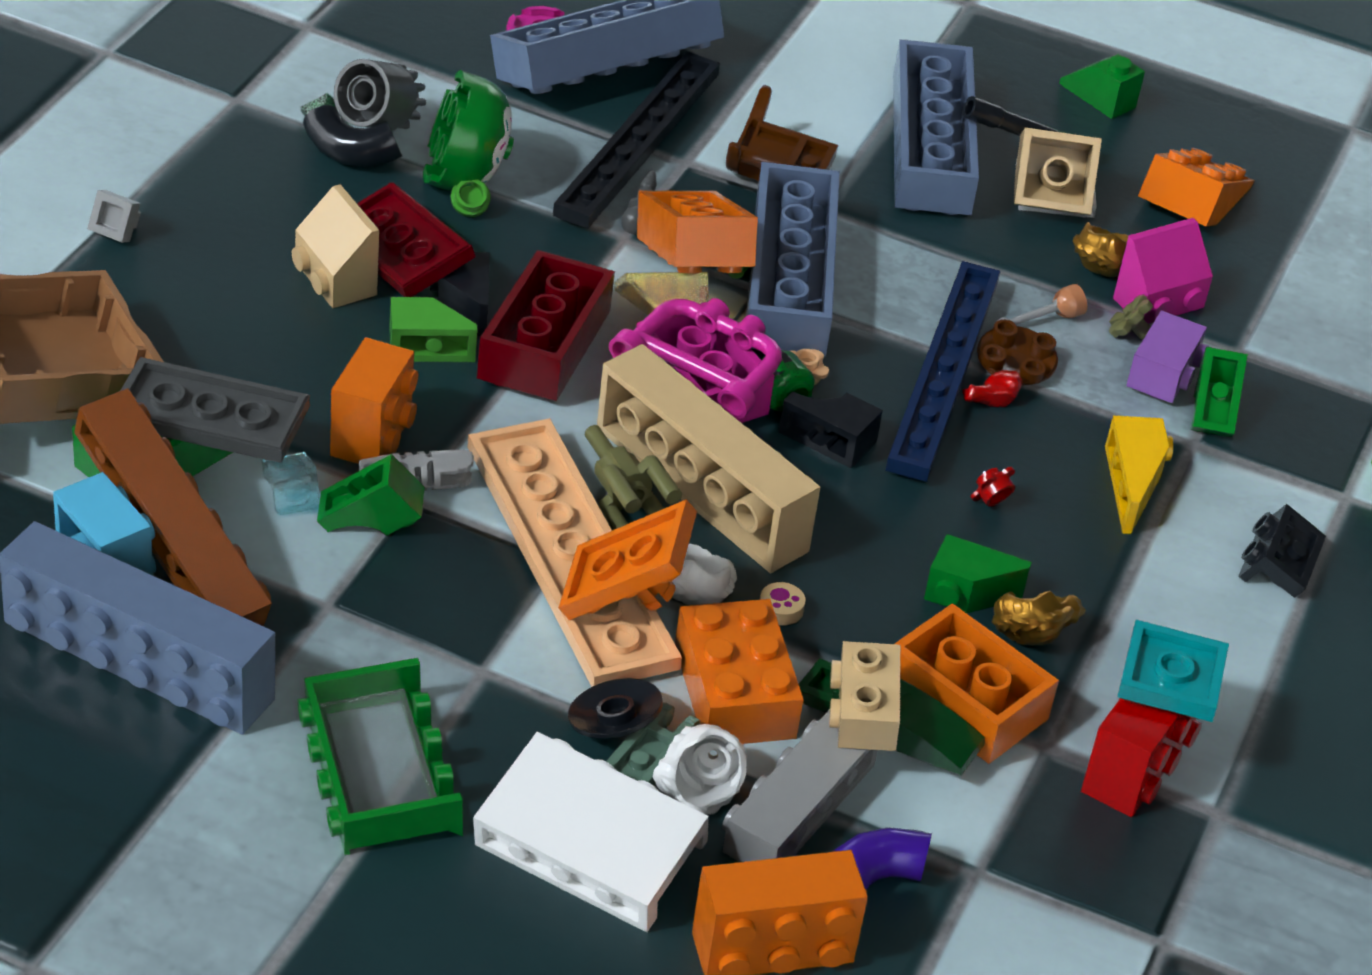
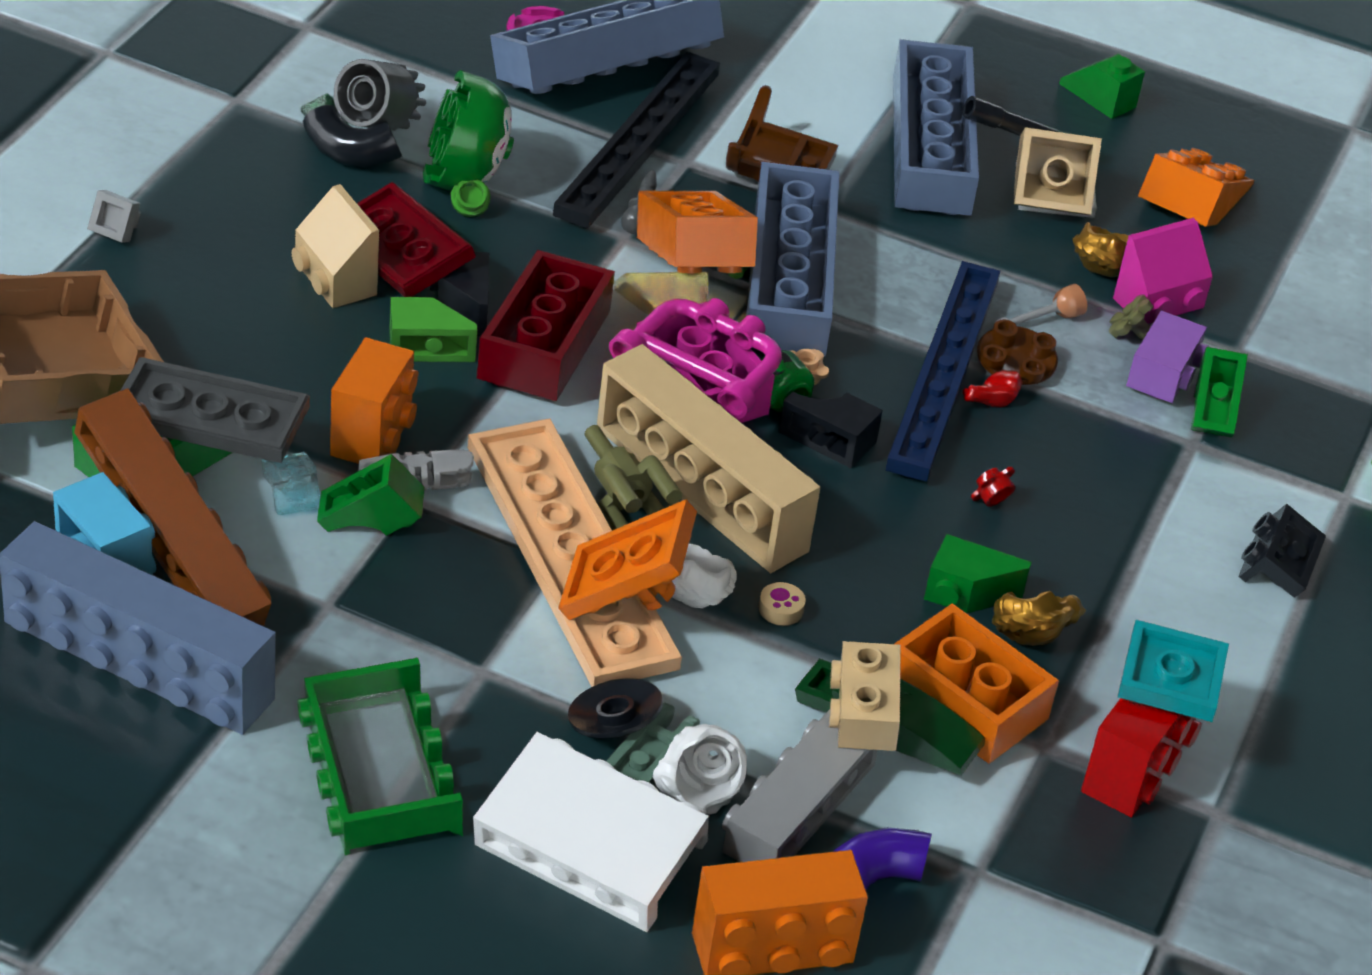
(739, 670): orange brick -> none
(1136, 459): yellow slope -> none

